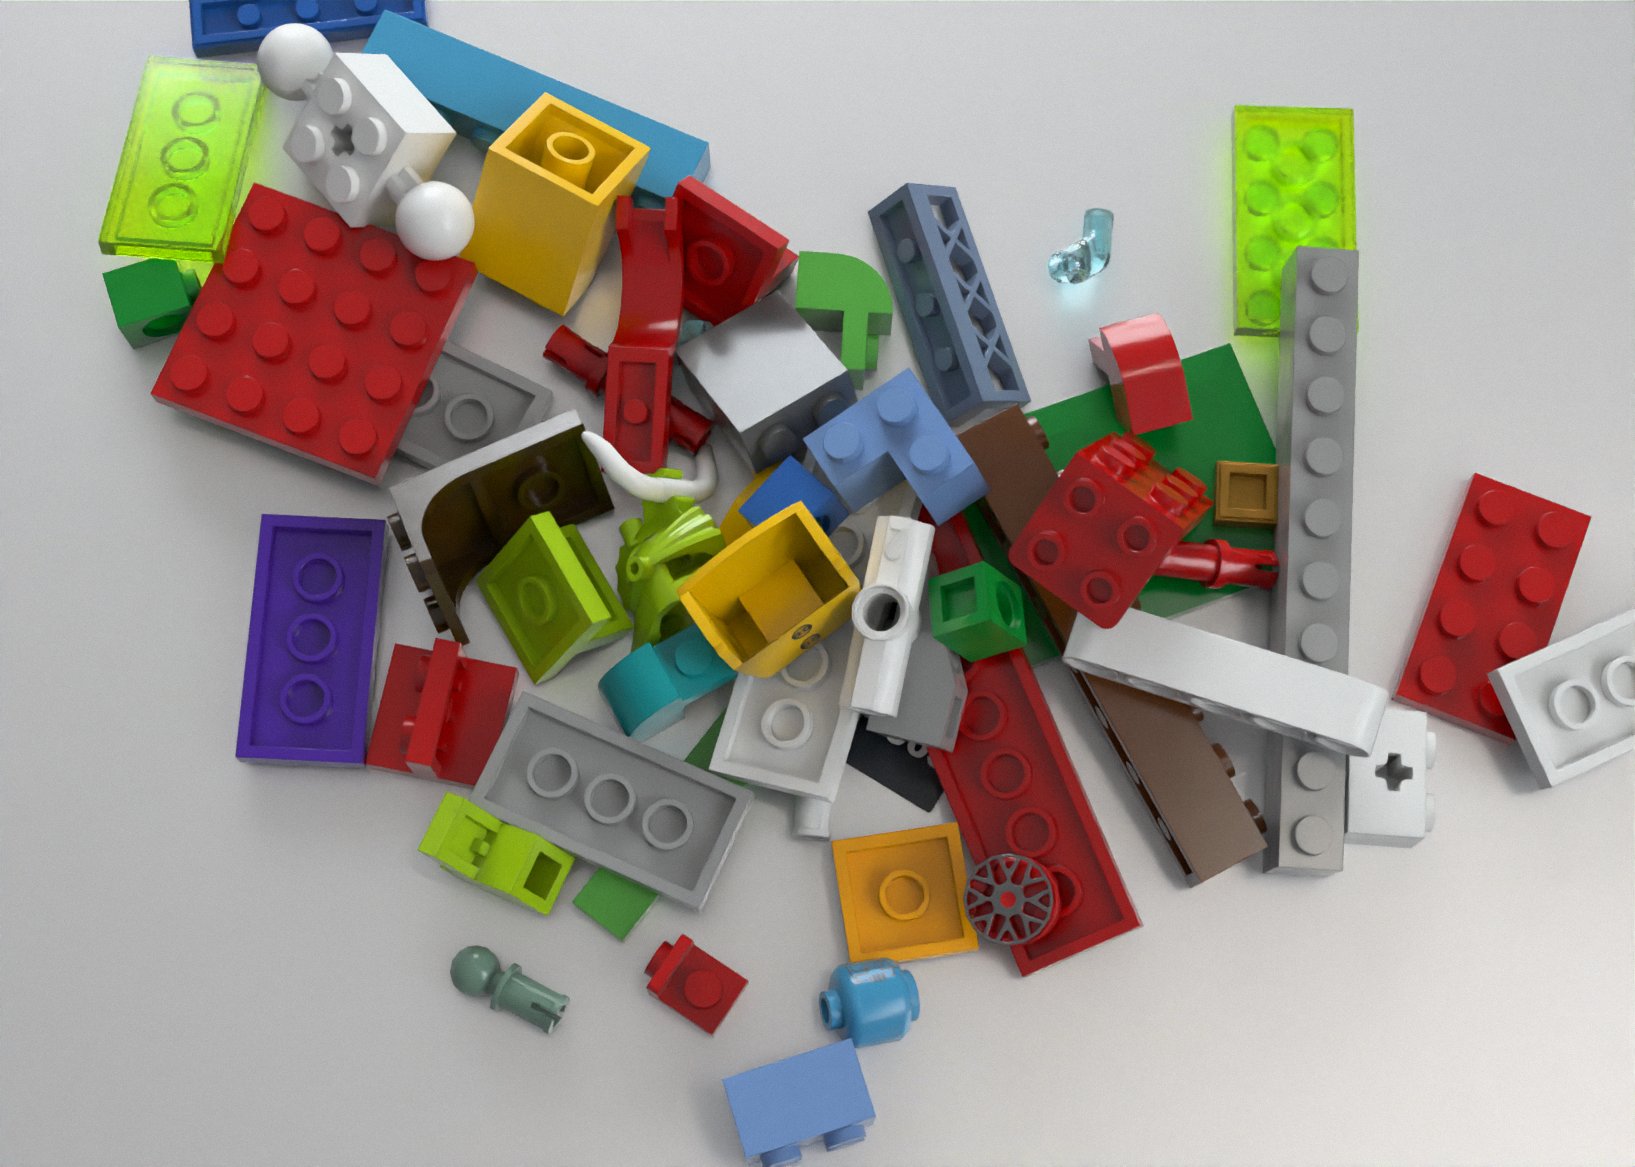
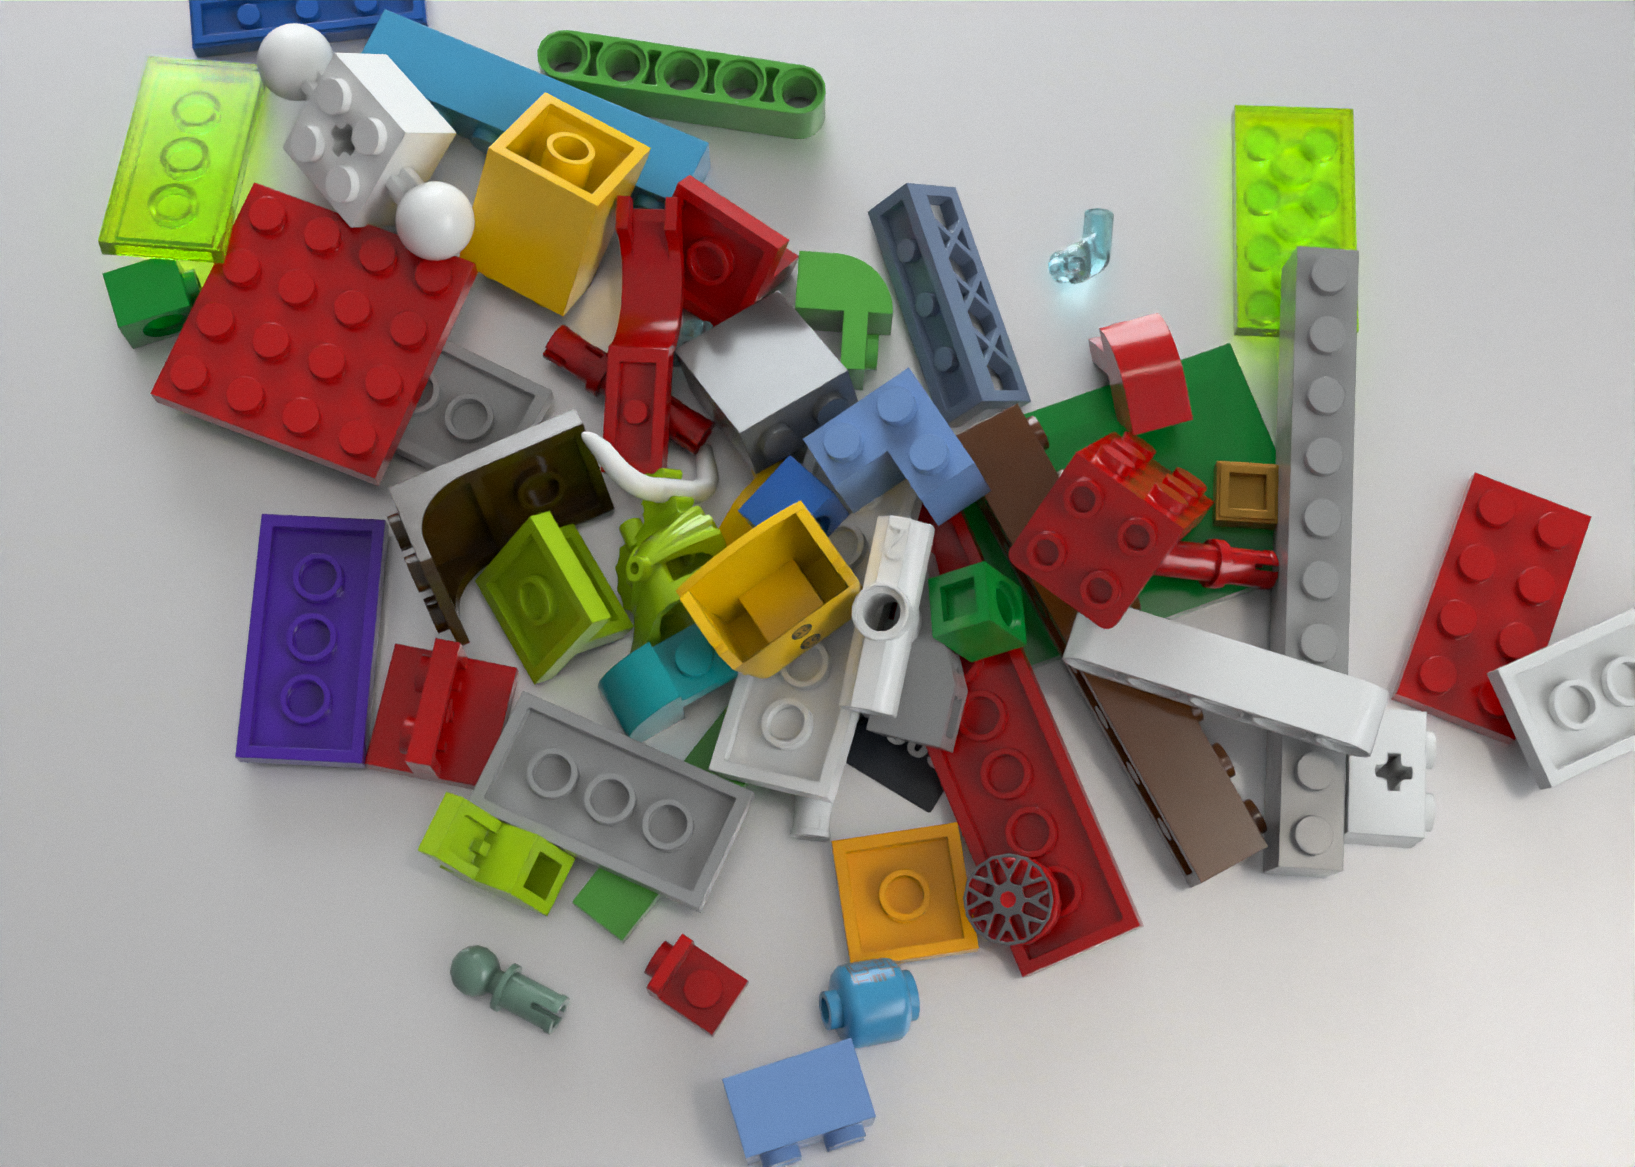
(707, 100): none -> bright green beam

